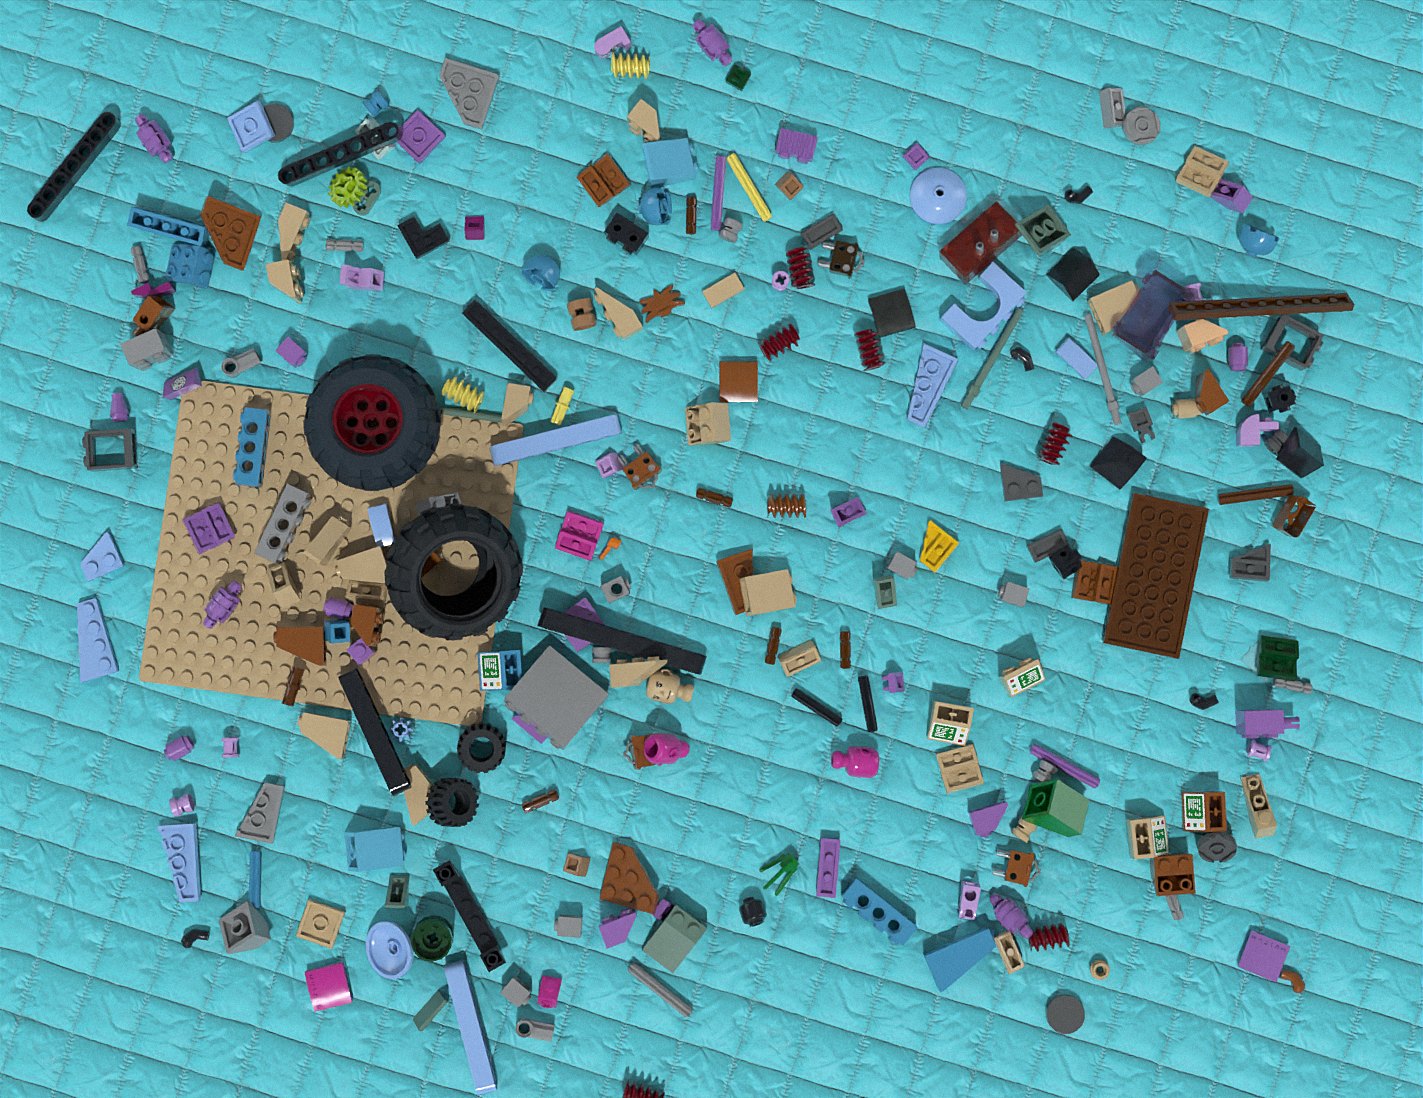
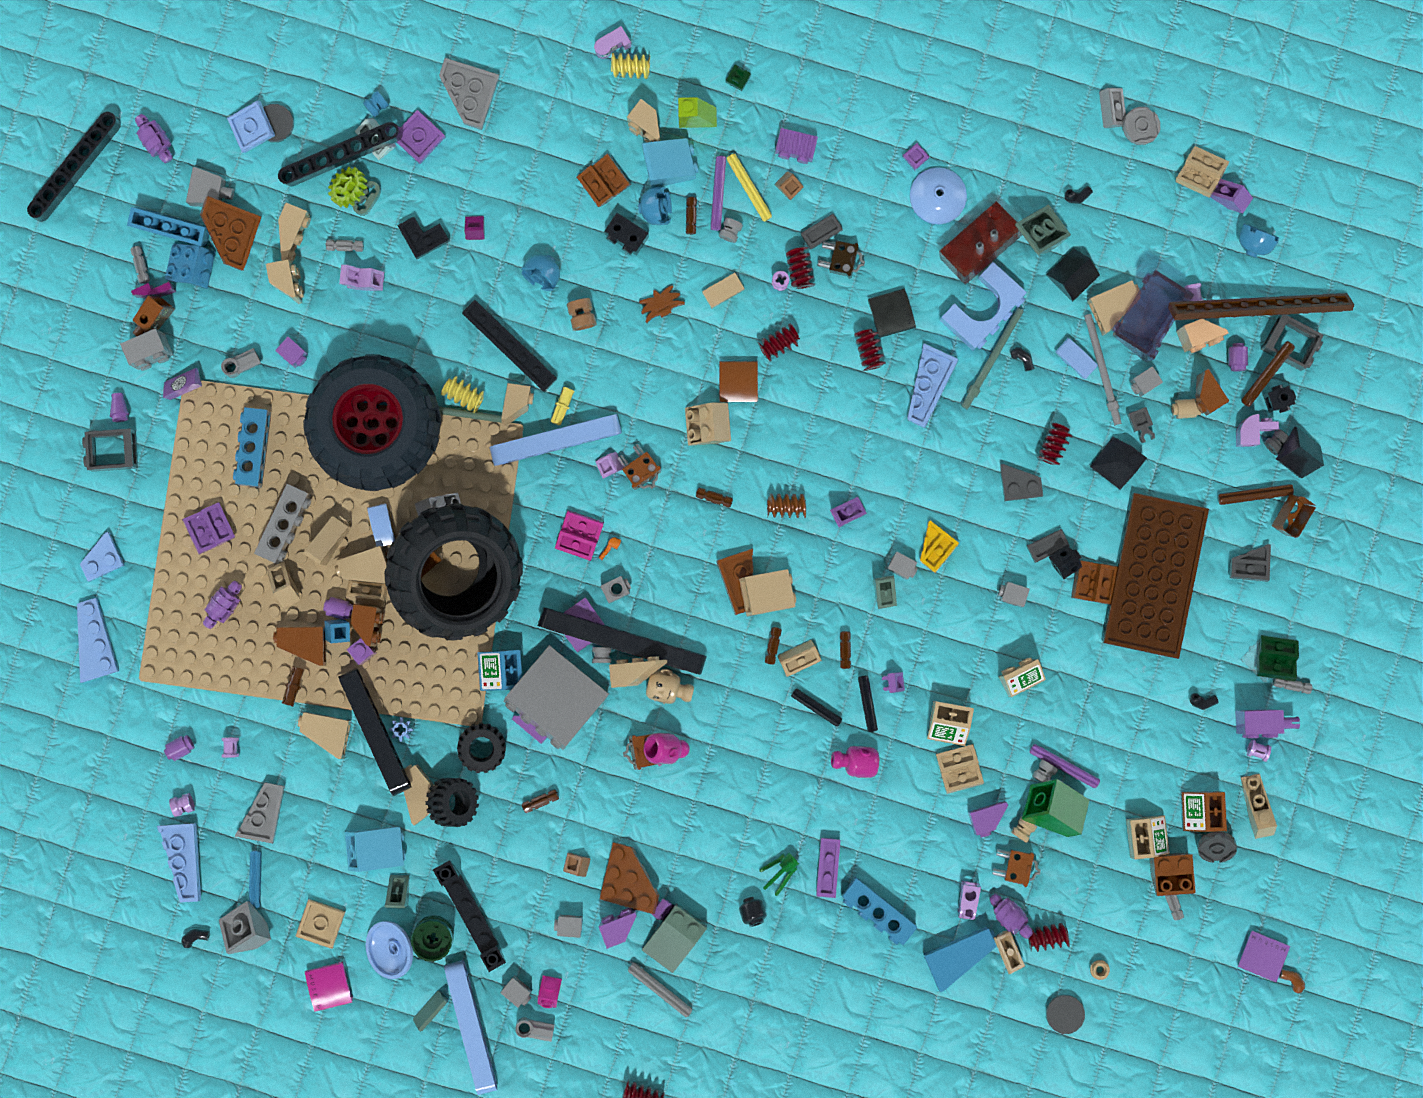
(206, 184): none -> light grey torso
(623, 317): tan slope -> none
(696, 113): none -> lime slope
(712, 42): medium lavender piece -> none

